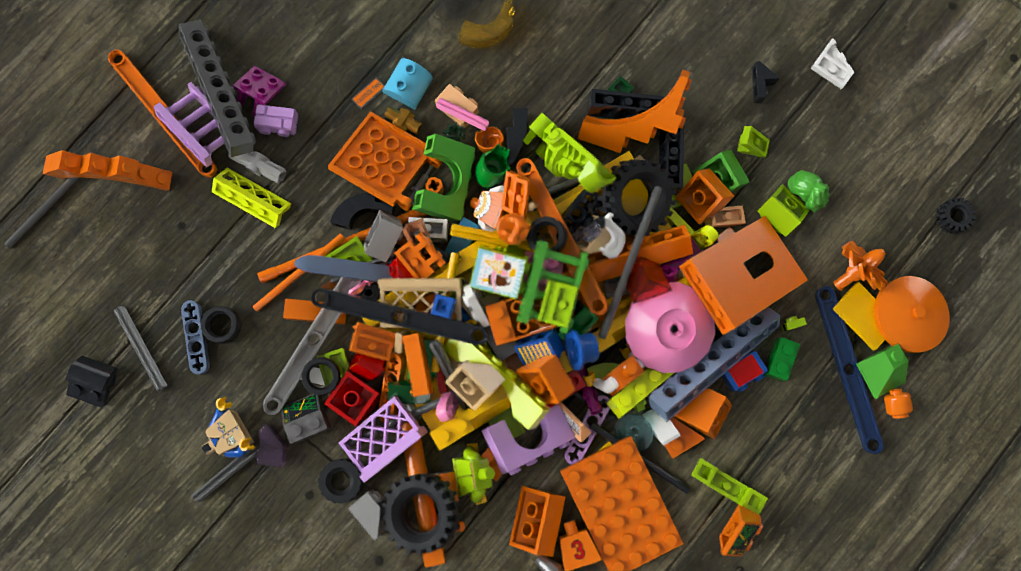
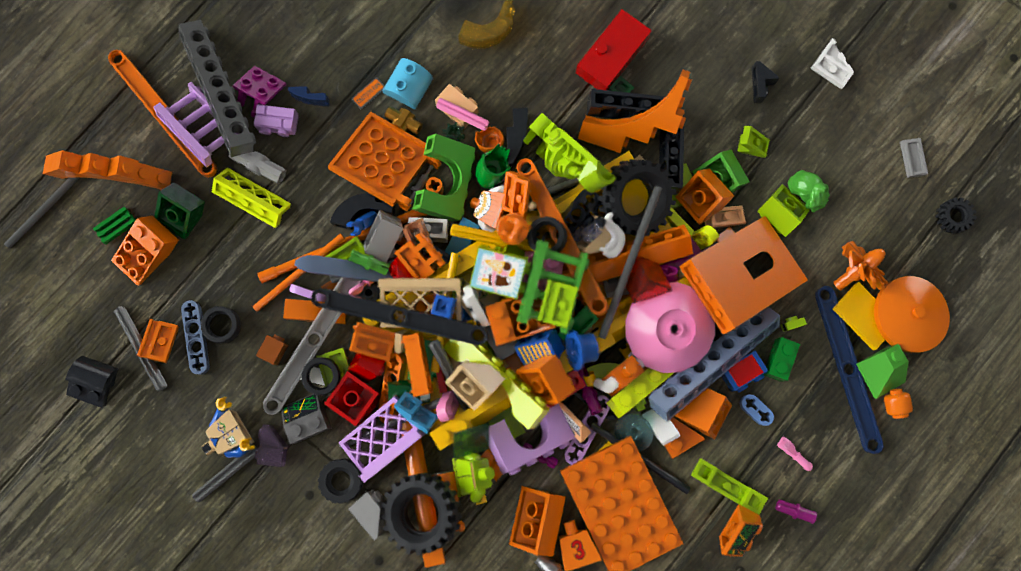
(105, 240): none -> green tile
(144, 249): none -> orange slope
(158, 341): none -> orange plate
(178, 210): none -> dark green slope
(272, 349): none -> dark orange brick
(303, 94): none -> dark blue slope
(306, 292): none -> lavender tile
(362, 223): none -> blue bar
(369, 262): none -> bright green pin
(417, 415): none -> dark azure slope
(471, 441): none -> clear green piece
(550, 461): none -> magenta axle
(613, 51): none -> red brick
(753, 413): none -> medium blue beam
(788, 447): none -> bright pink piece
(796, 511): none -> magenta axle
(913, 157): none -> light grey tile

